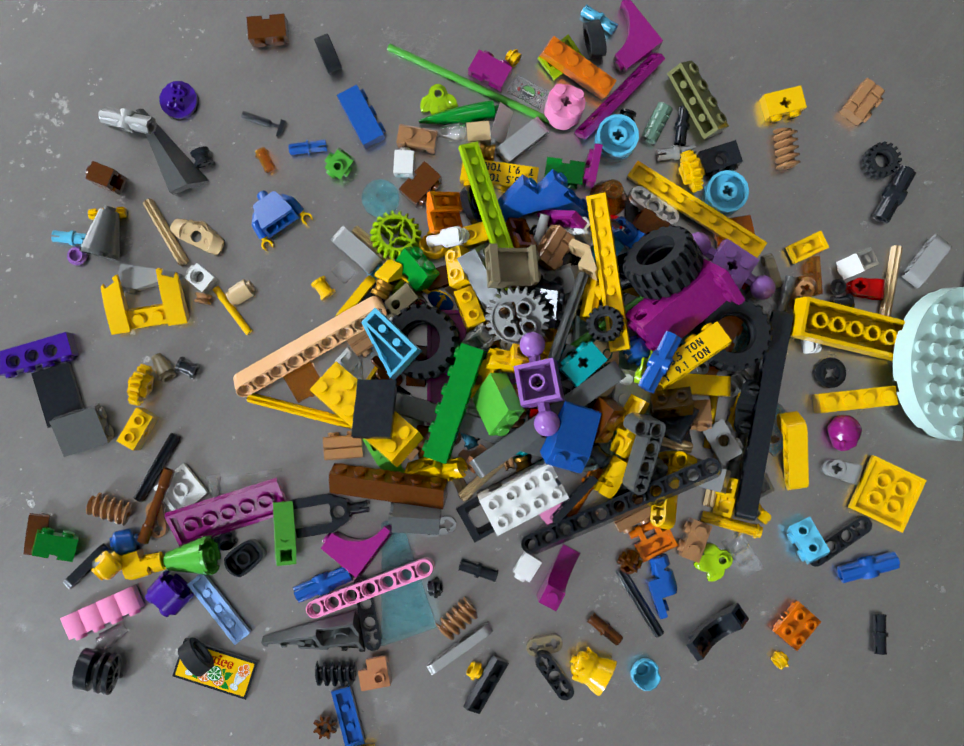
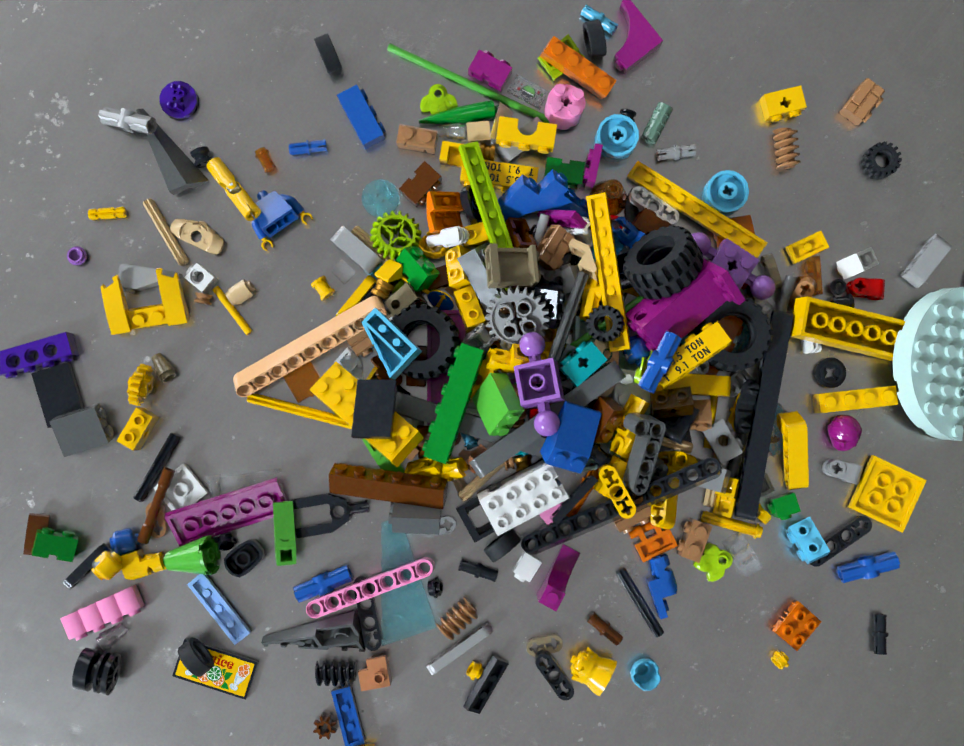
(70, 237): medium azure pin -> none
(103, 235): dark grey cone -> none
(105, 177): reddish brown brick -> none
(109, 510): medium nougat piece -> none
(169, 593): dark purple brick -> none
(187, 367): black bush -> none
(226, 180): none -> yellow piece
(264, 121): black piece -> none
(268, 31): reddish brown brick -> none
(341, 157): bright green brick -> none
(342, 446): medium nougat brick -> none
(355, 554): magenta arch -> none
(404, 162): white brick -> none
(450, 154): none -> yellow panel
(502, 545): none -> black tyre
(513, 57): yellow plate -> none
(541, 140): none -> yellow arch
(619, 95): magenta tile -> none
(619, 507): none -> yellow beam
(630, 561): reddish brown gear -> none
(682, 126): black pin -> none
(691, 171): yellow gear -> none
(698, 99): olive brick -> none
(714, 629): black arch -> none
(728, 152): black brick -> none
(783, 505): none -> green brick
(891, 280): tan axle -> none
(894, 194): black piece -> none

